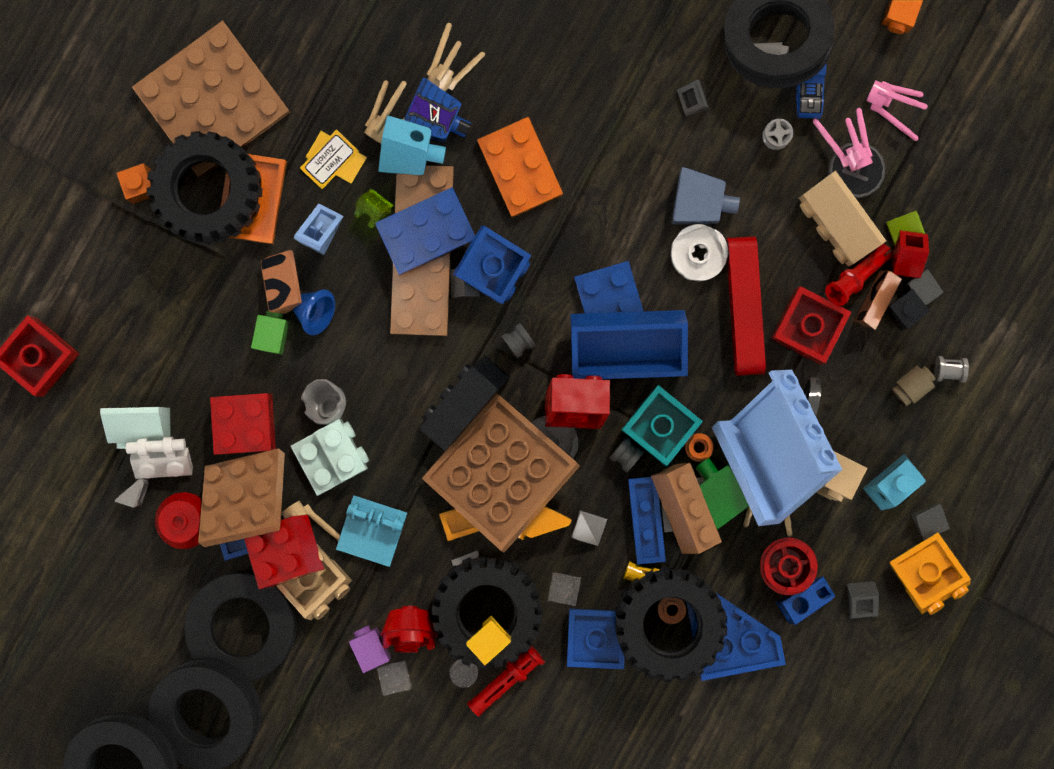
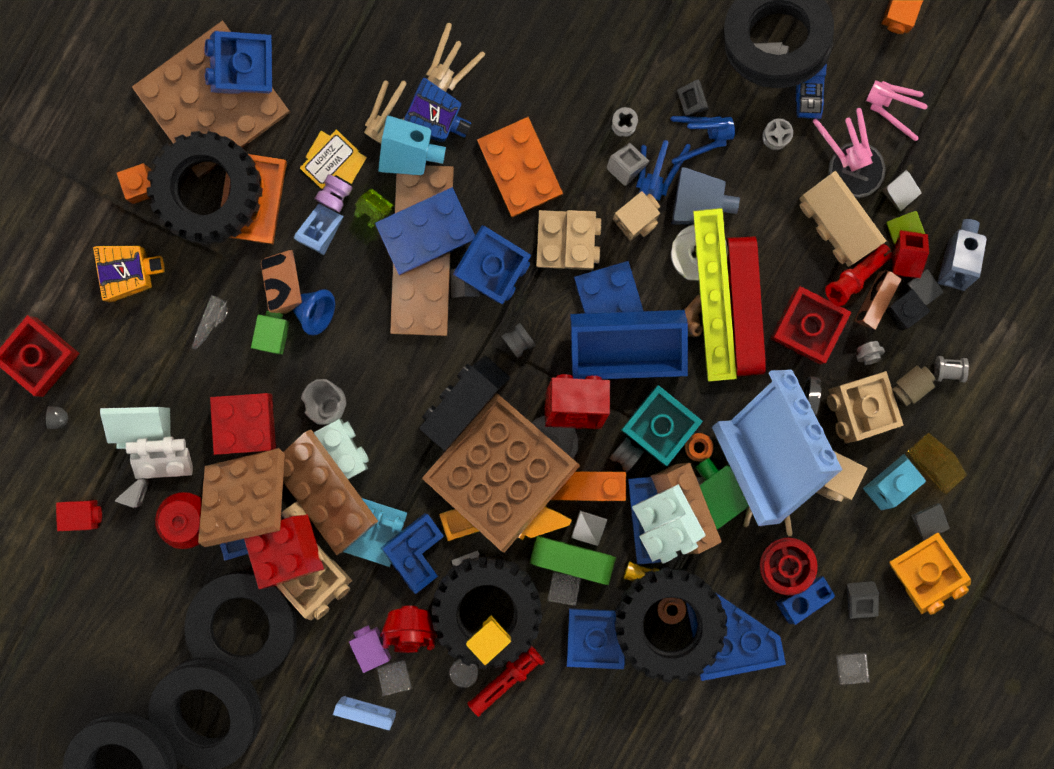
(56, 417): none -> dark grey hinge
(78, 515): none -> red brick
(124, 270): none -> torso
(214, 314): none -> clear plate
(239, 62): none -> blue plate
(325, 493): none -> medium nougat plate
(336, 187): none -> lavender wheel
(365, 712): none -> light blue tile
(406, 552): none -> blue plate
(568, 239): none -> tan plate
(572, 560): none -> bright green beam
(594, 486): none -> orange slope
(624, 113): none -> light grey bush
(626, 163): none -> light grey slope
(638, 216): none -> tan brick
(653, 183): none -> blue plant
(668, 524): none -> light aqua plate
(692, 314): none -> medium nougat arm
(714, 294): none -> neon yellow plate
(718, 129): none -> blue plant
(852, 668): none -> clear plate
(864, 407): none -> tan plate
(870, 353): none -> light grey plate
(902, 190): none -> slope
(938, 462): none -> clear yellow slope
(963, 257): none -> sand blue torso

